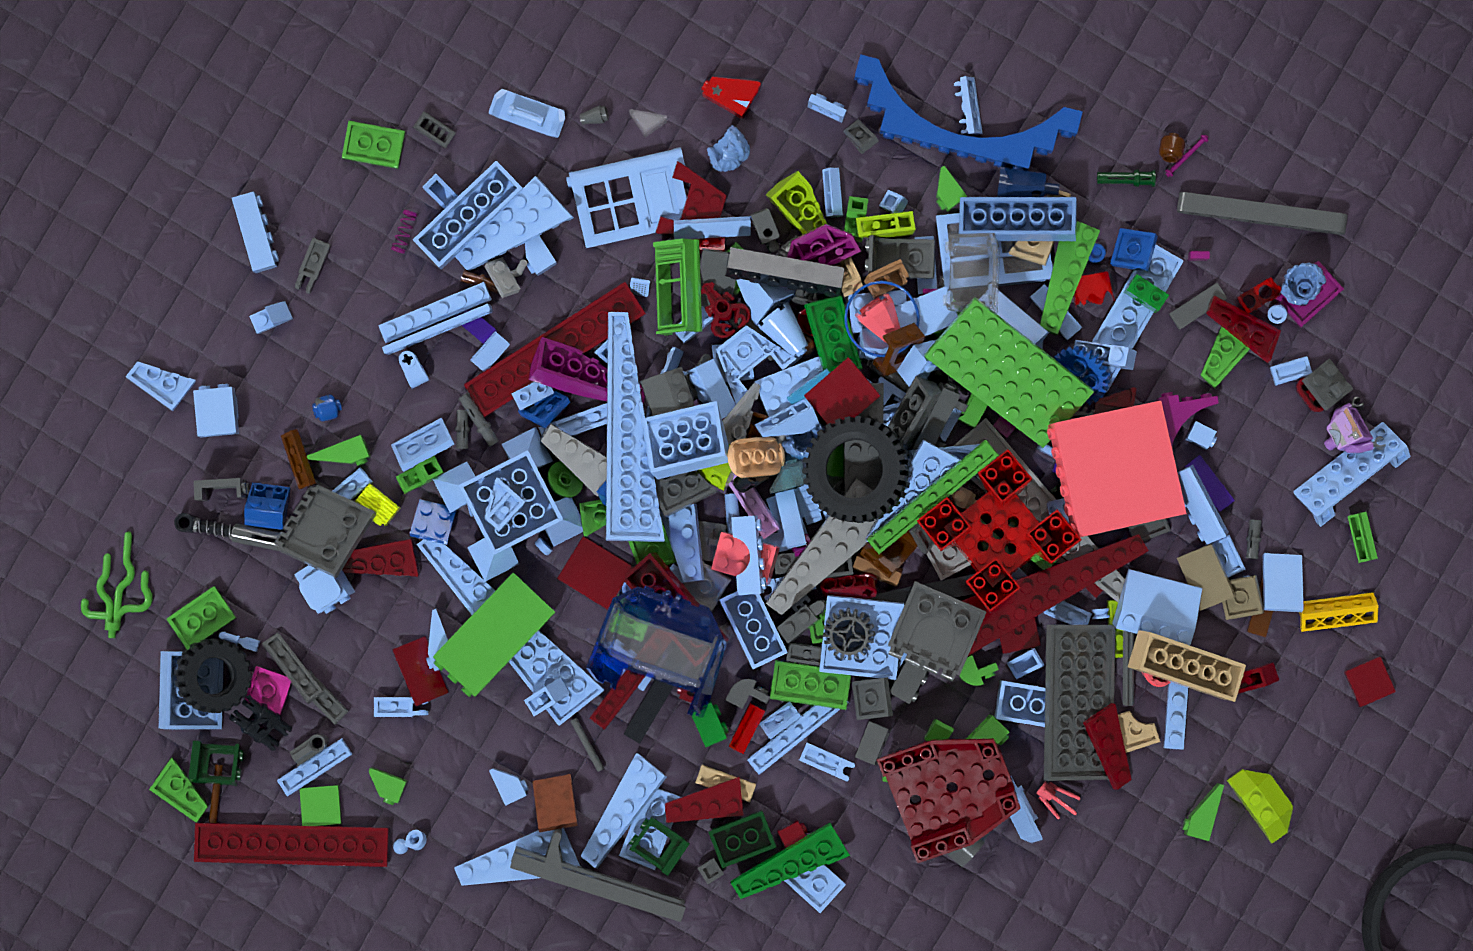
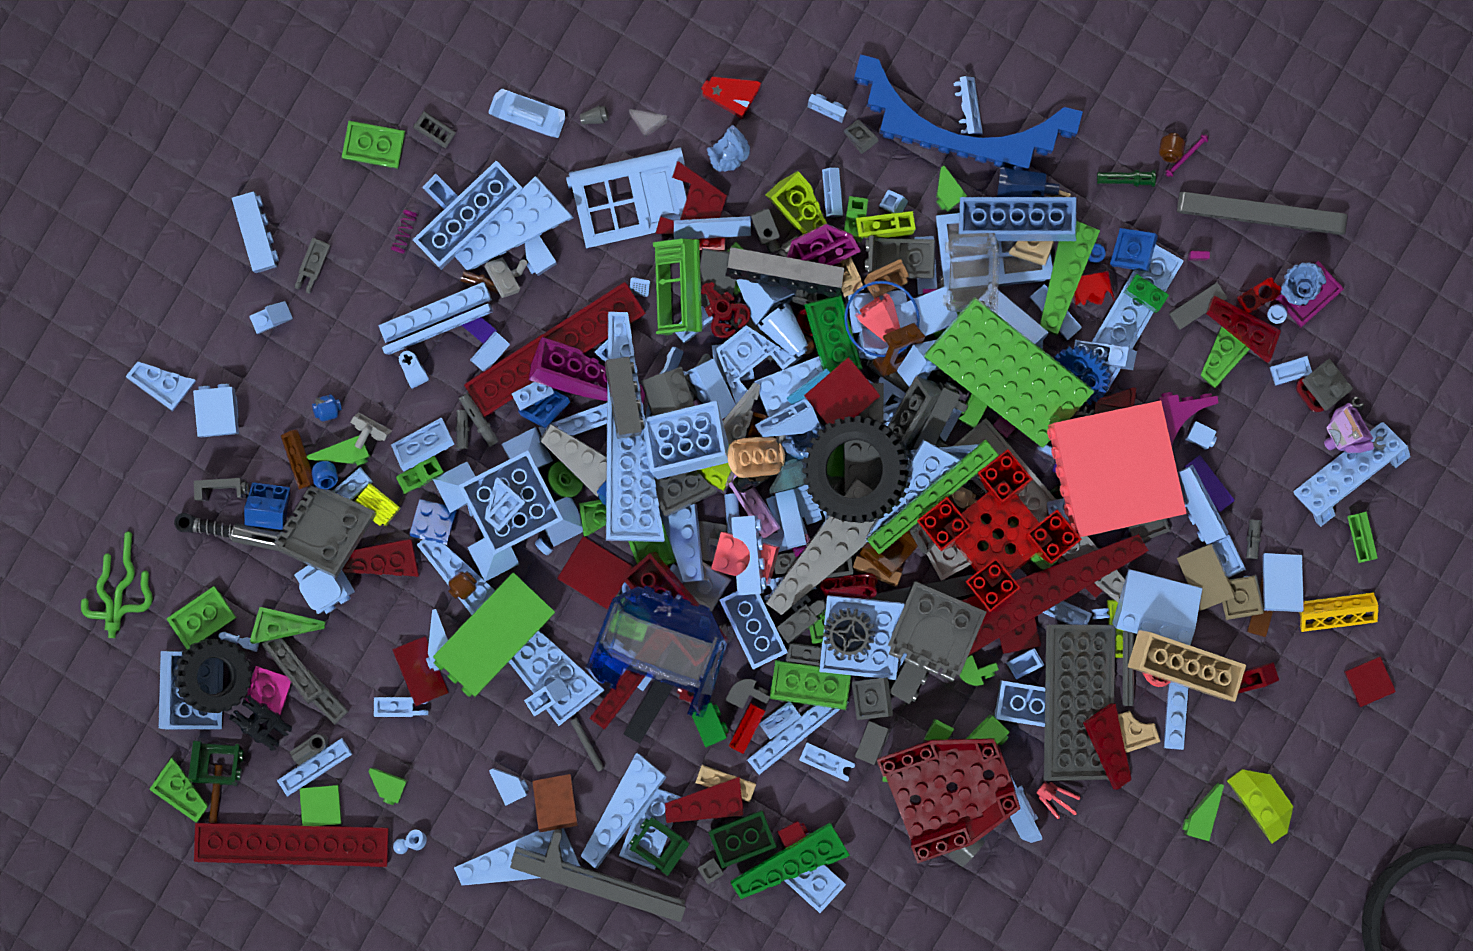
(277, 624): none -> bright green wing
(324, 475): none -> blue head
(368, 426): none -> light grey plate
(462, 585): none -> reddish brown head
(623, 397): none -> dark grey brick

